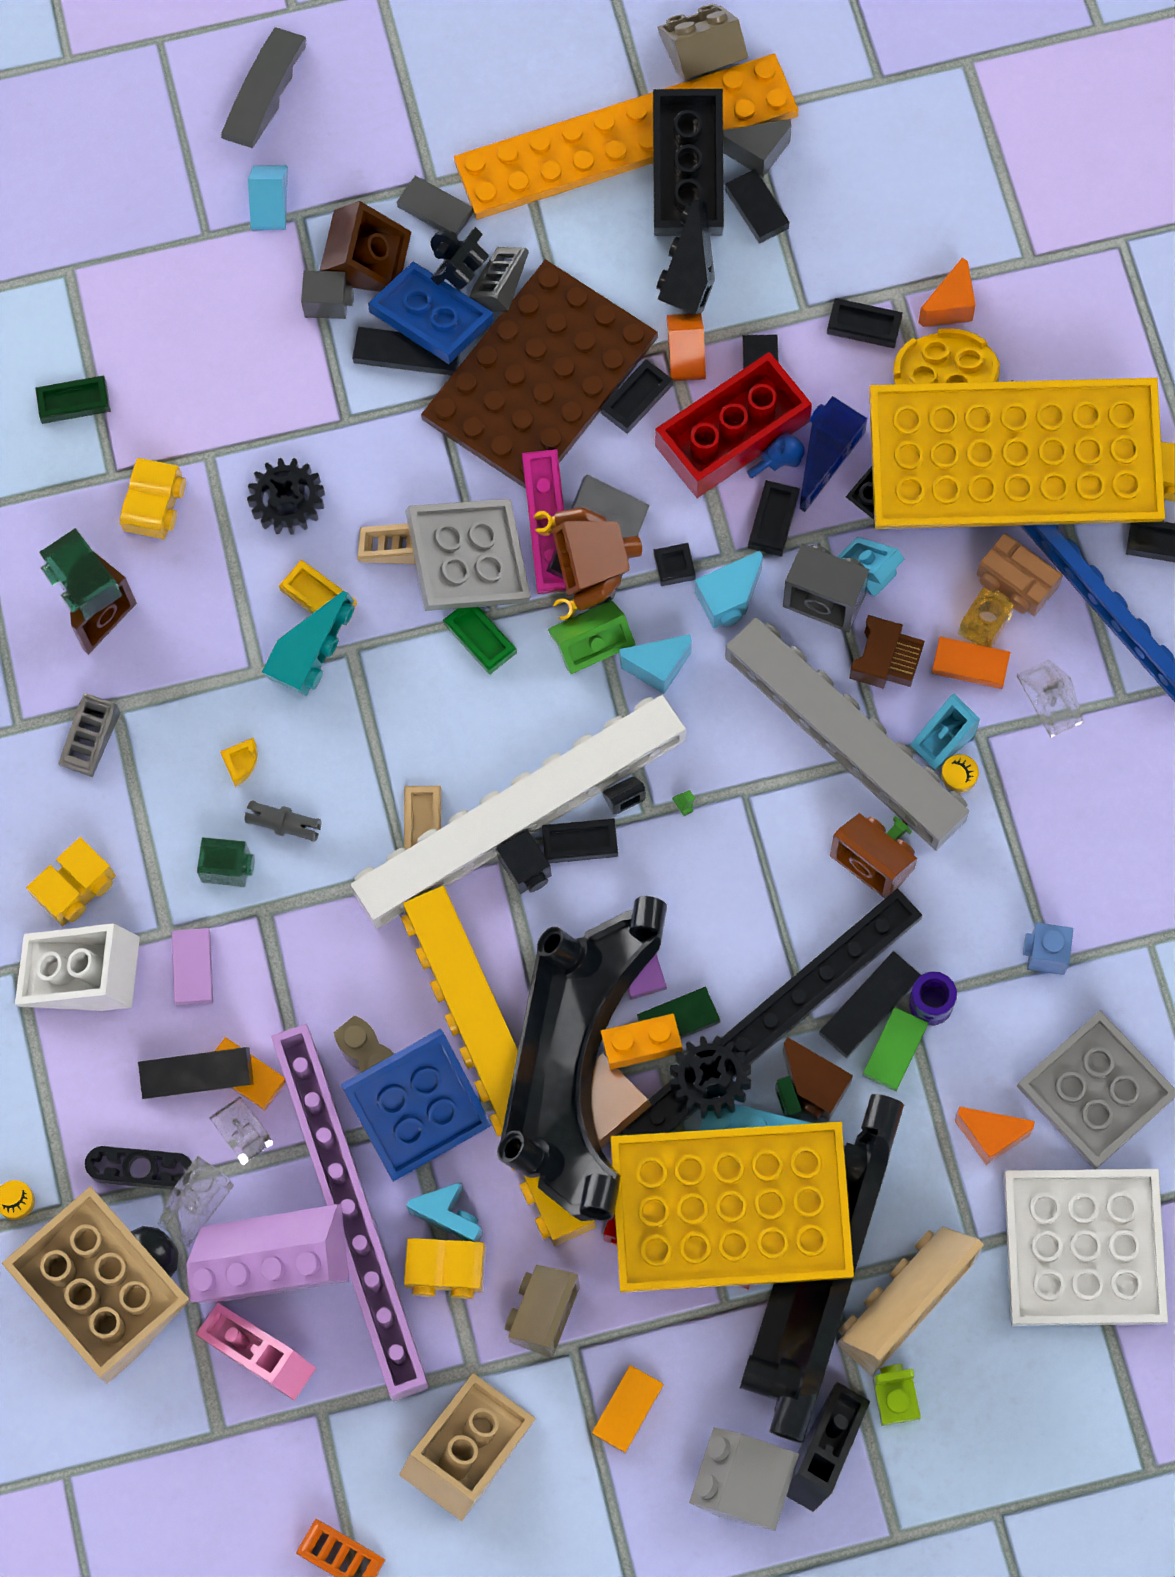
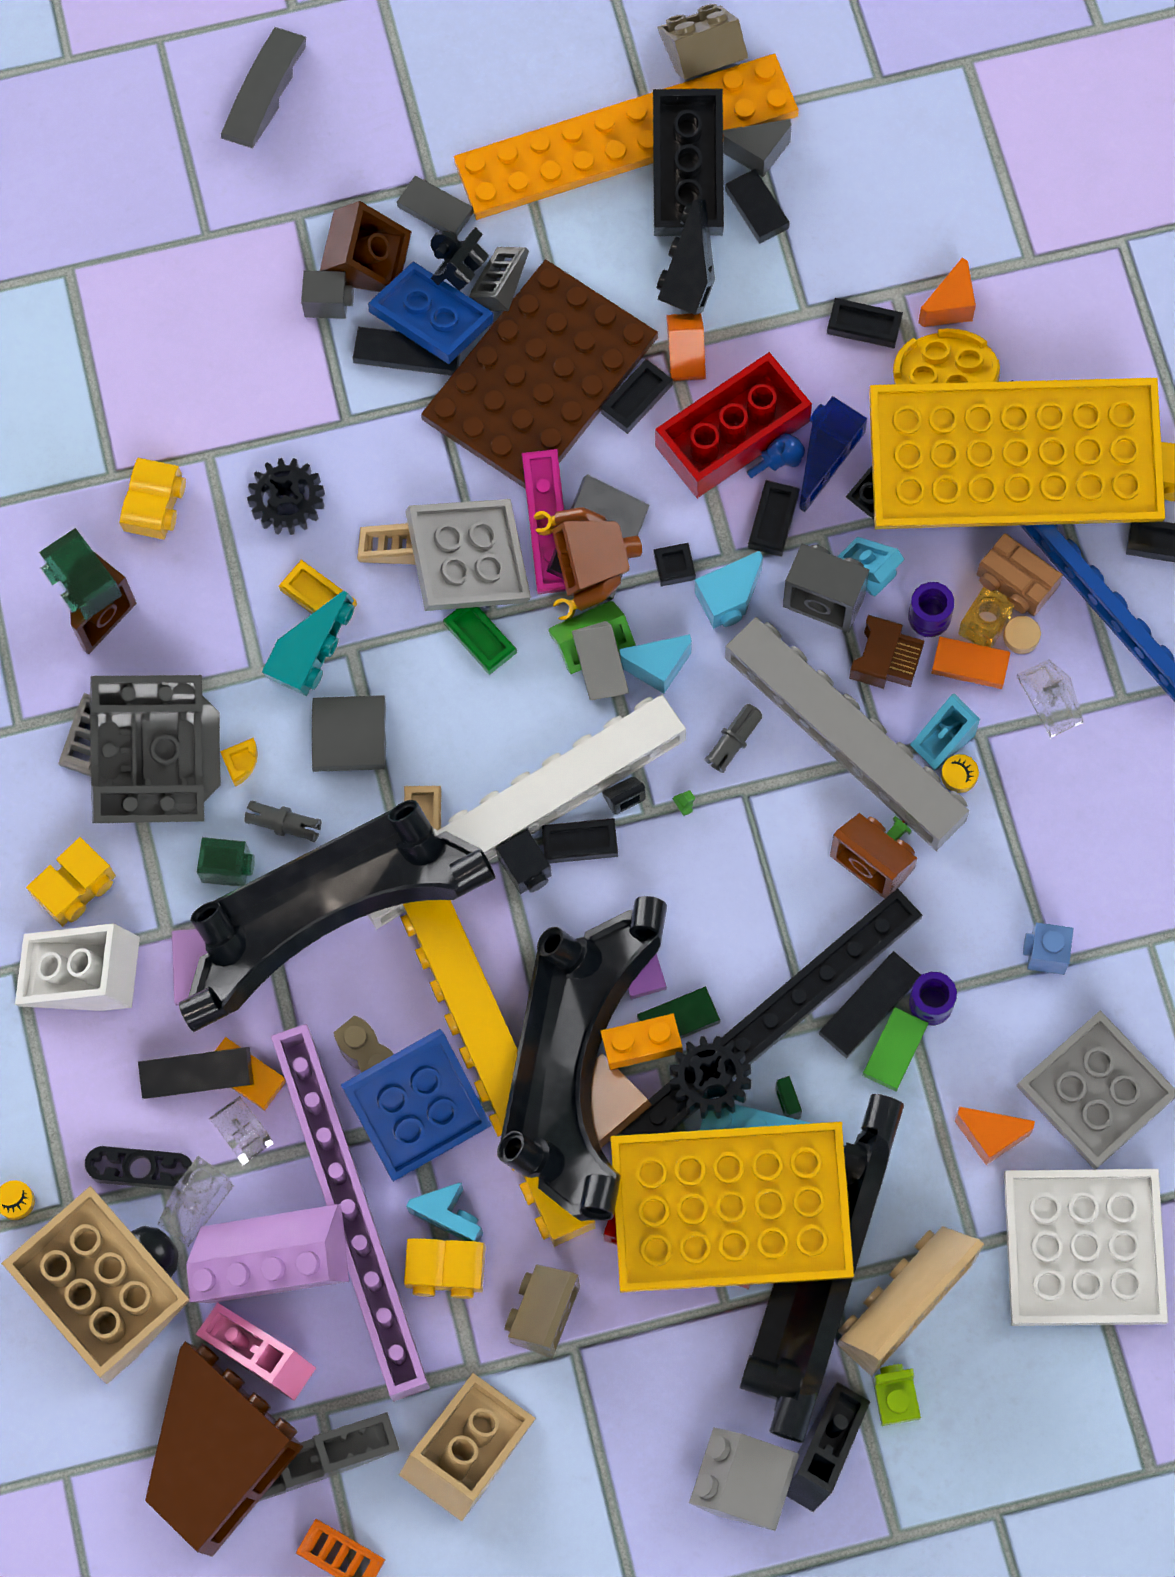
(72, 399): dark green tile -> none
(152, 748): none -> dark grey slope
(214, 1451): none -> reddish brown slope
(268, 197): medium azure slope -> none
(286, 910): none -> black panel
(336, 1453): none -> dark grey slope
(348, 733): none -> dark grey slope
(600, 661): none -> light grey slope
(627, 1409): light orange tile -> none
(734, 738): none -> dark grey axle
(757, 346): black tile -> none
(815, 1080): reddish brown slope -> none
(931, 609): none -> dark purple piece
(1022, 634): none -> tan tile

